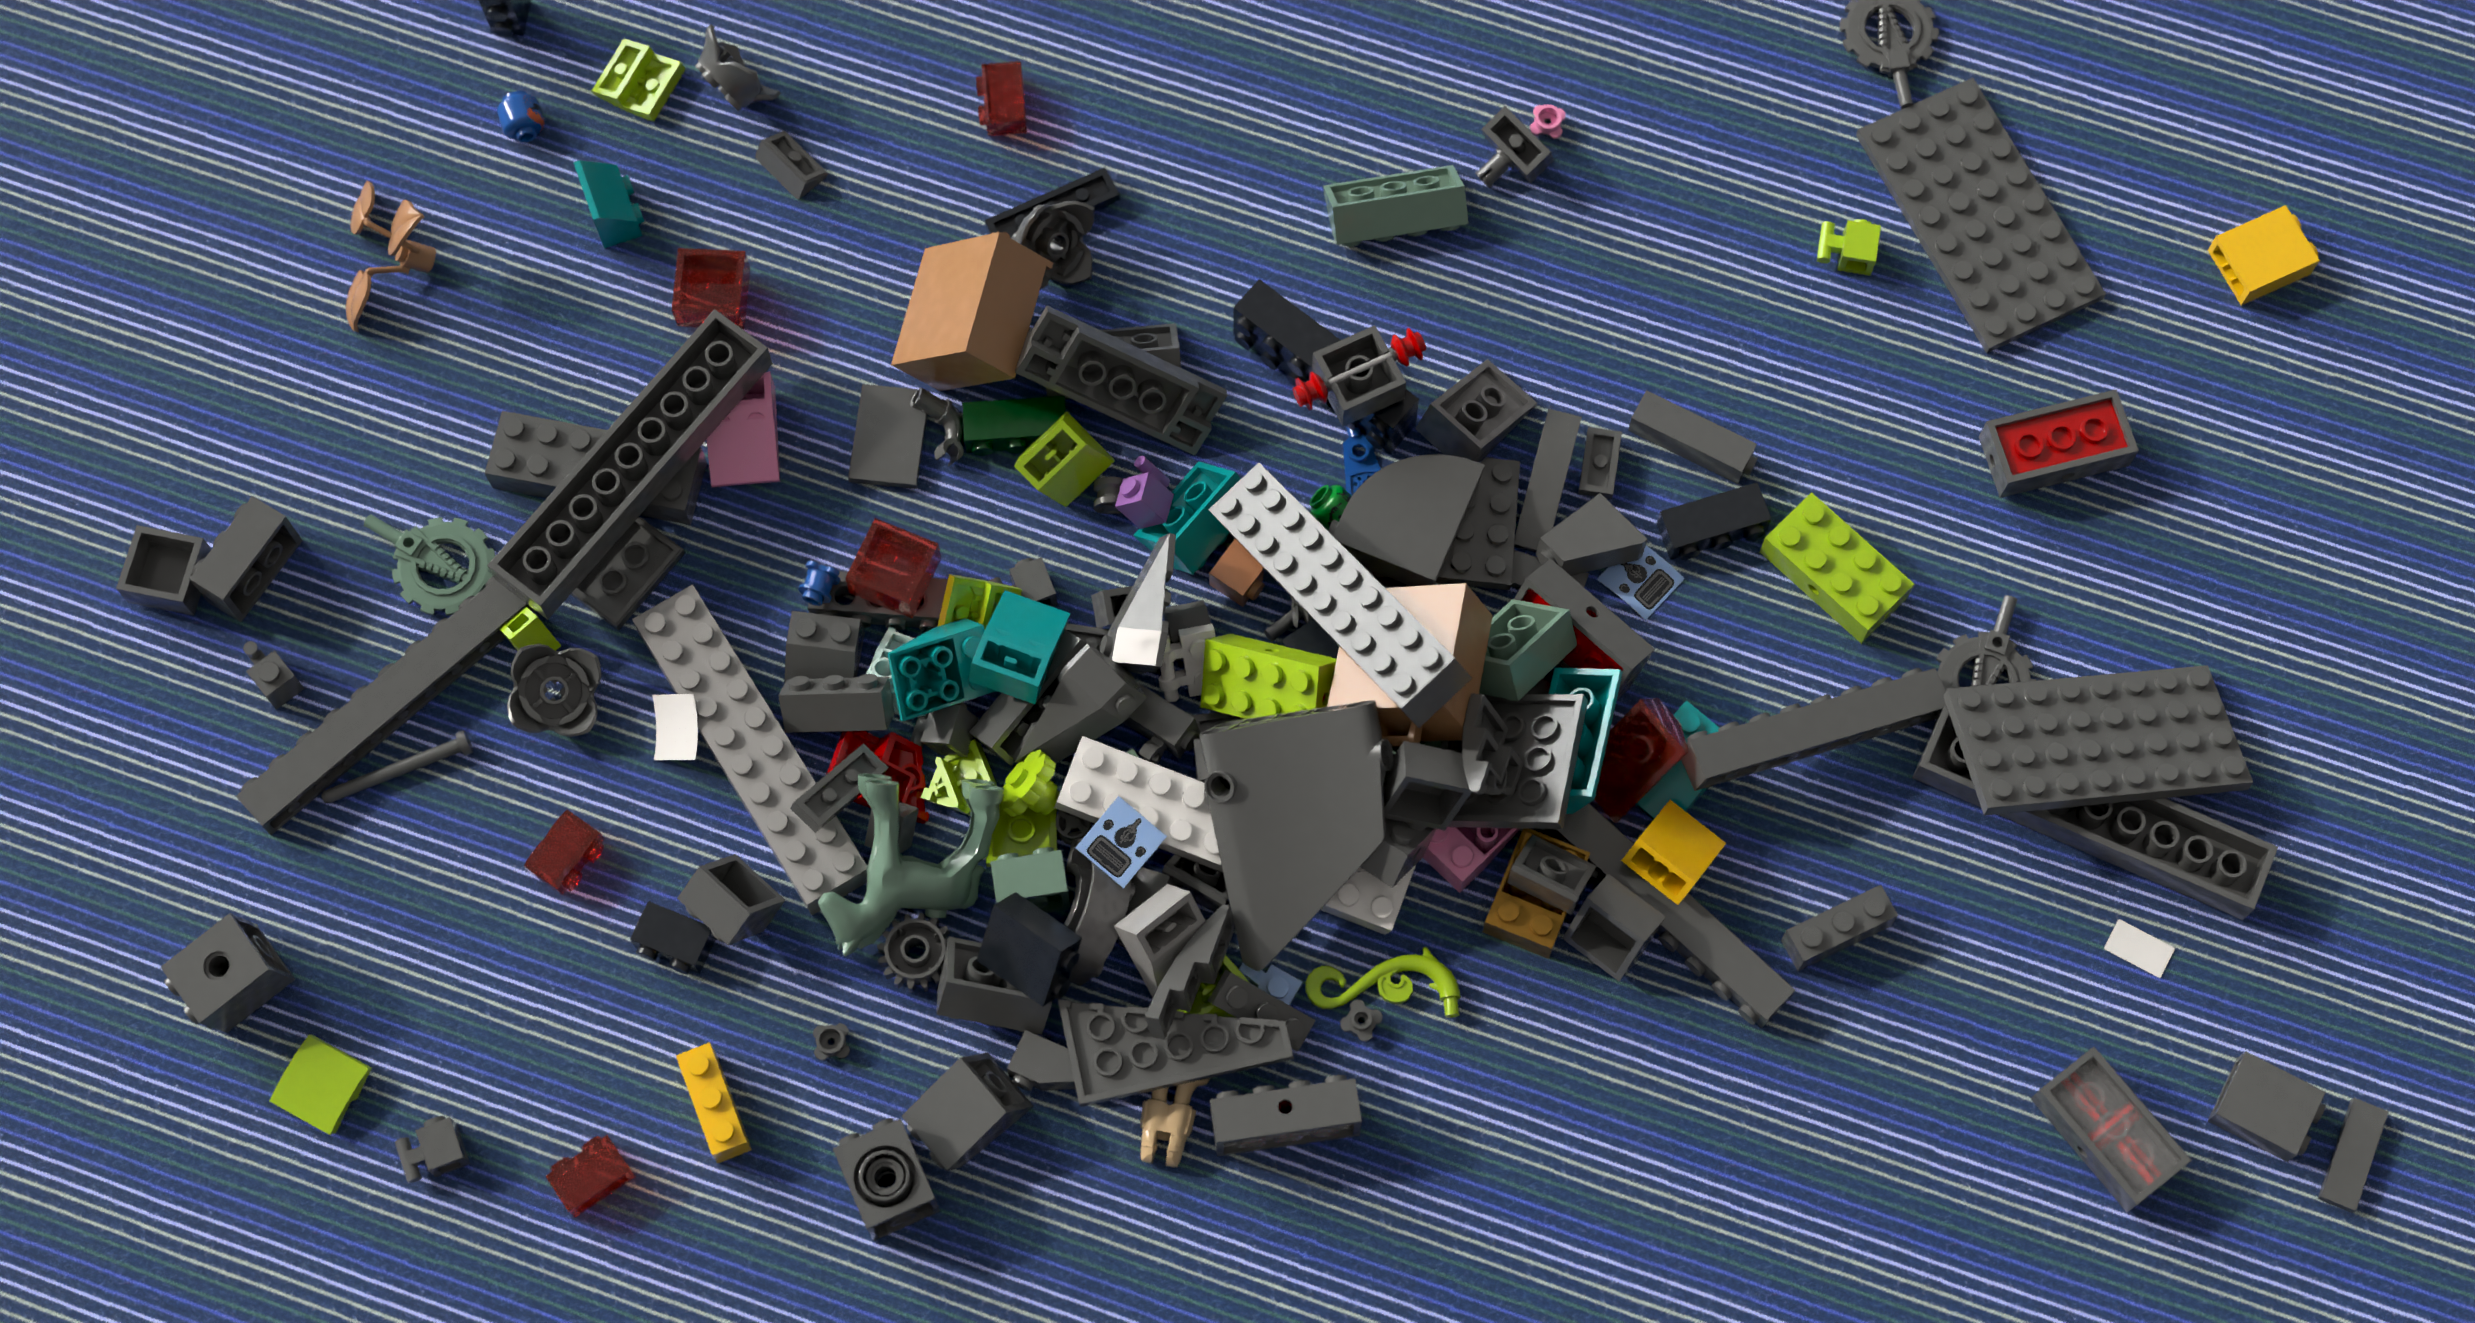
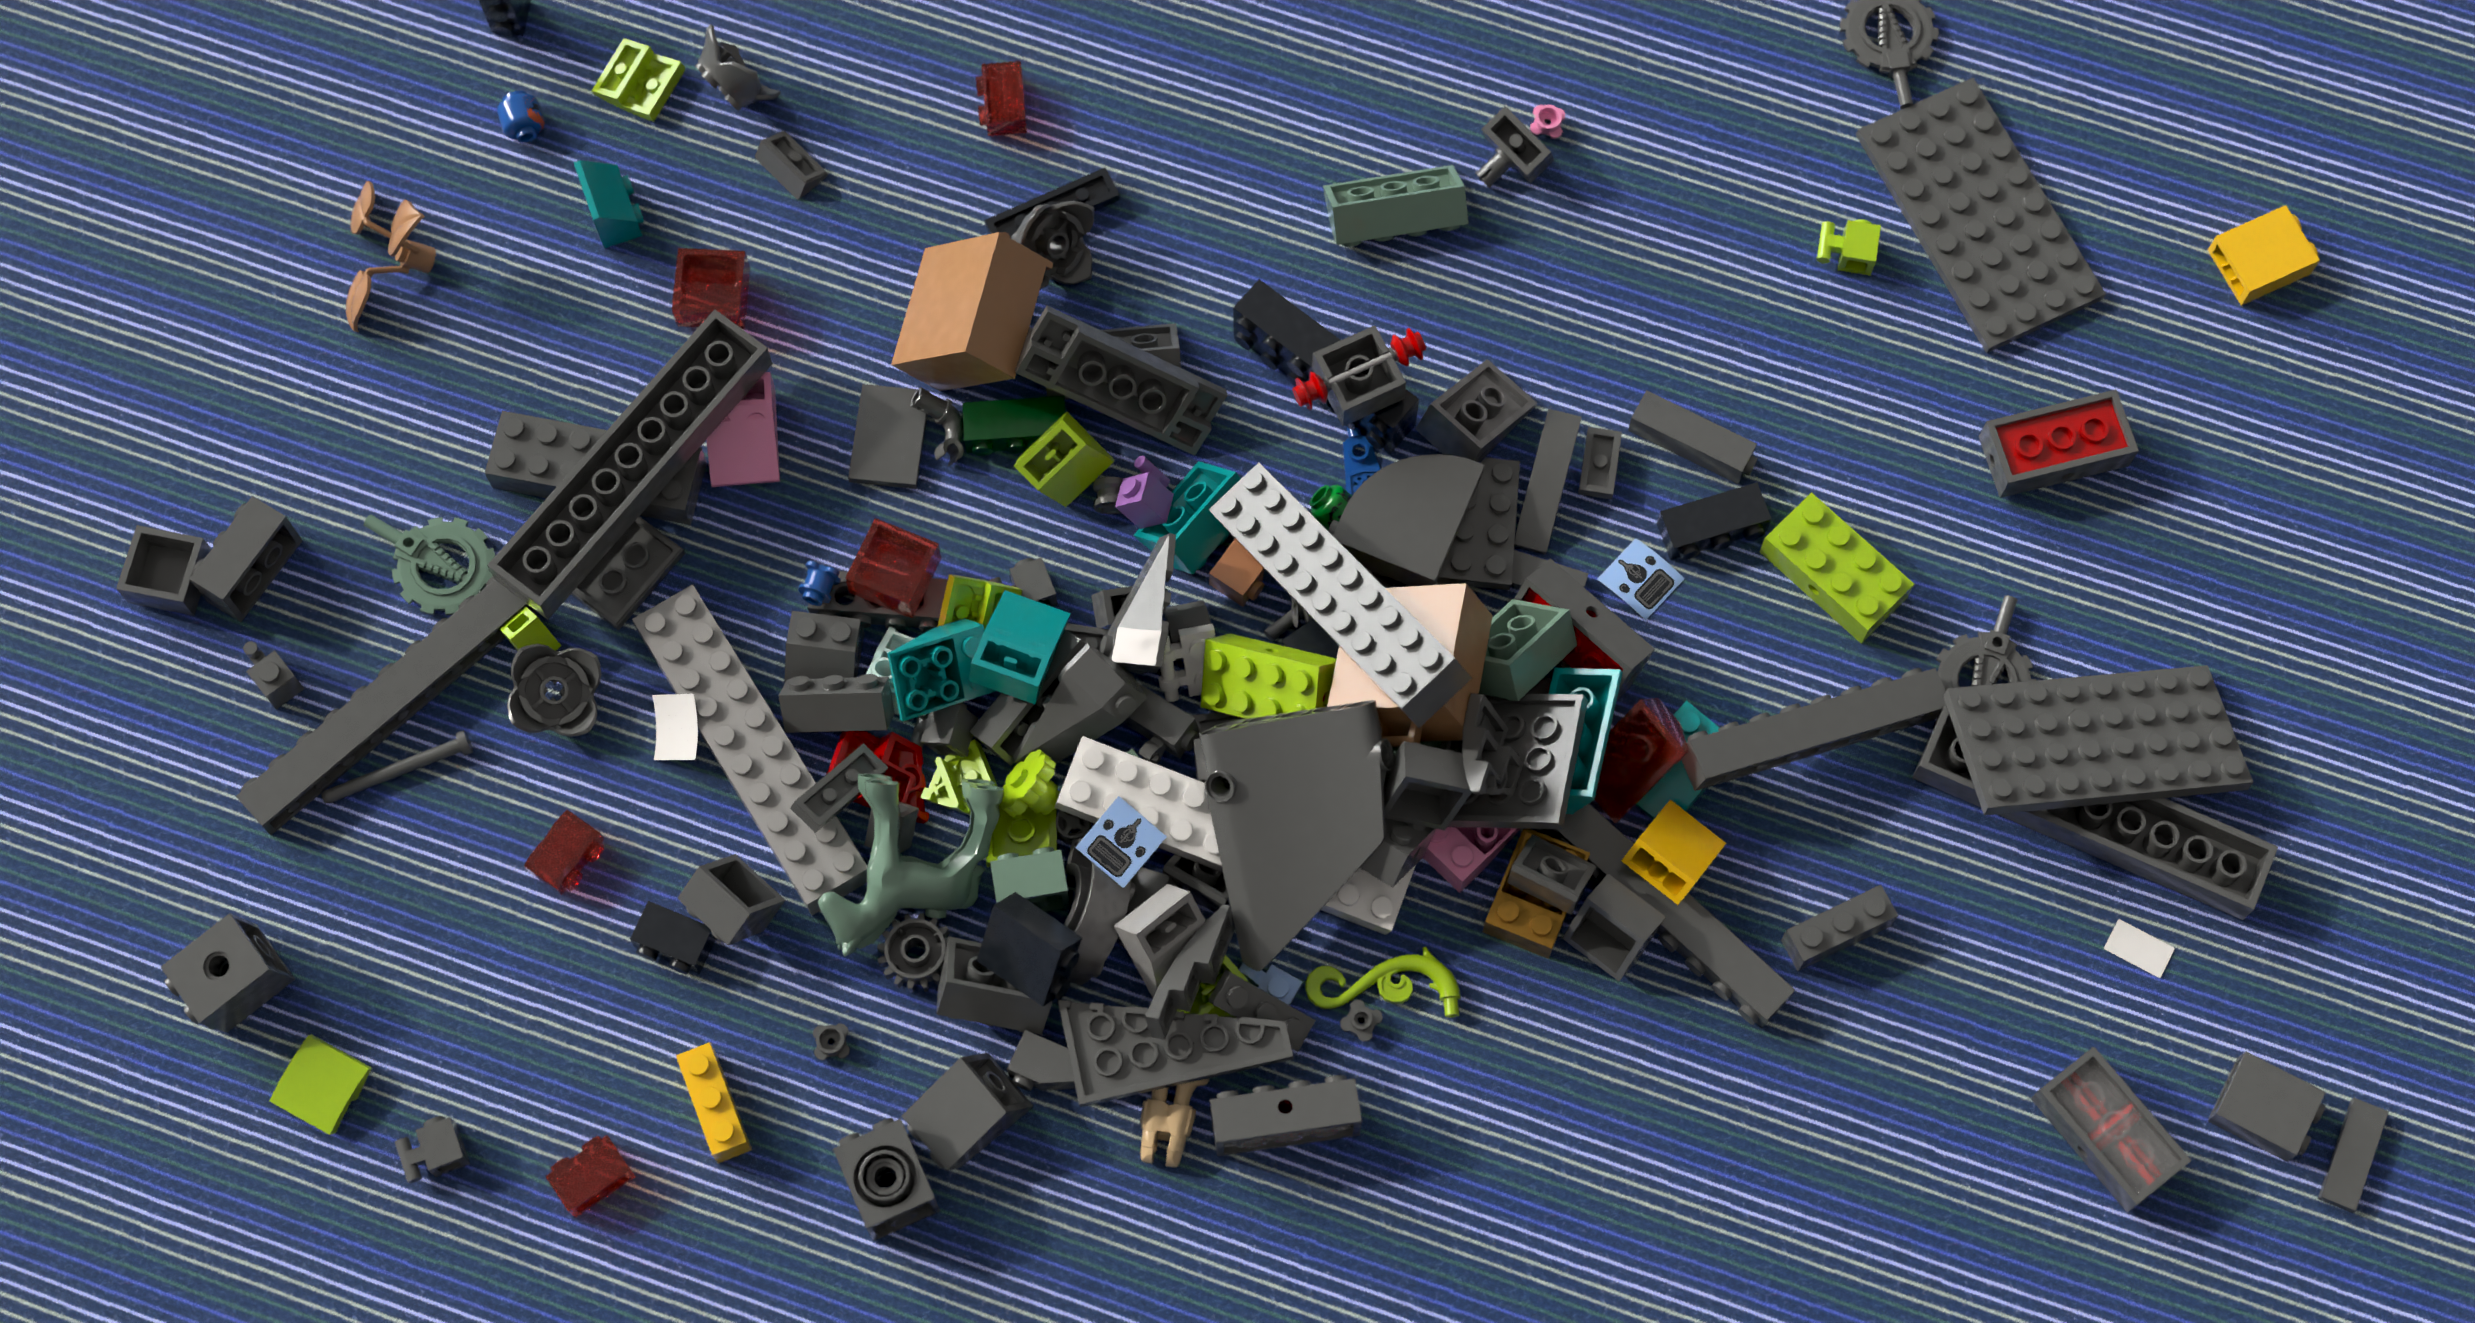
(1592, 539): dark grey slope -> none

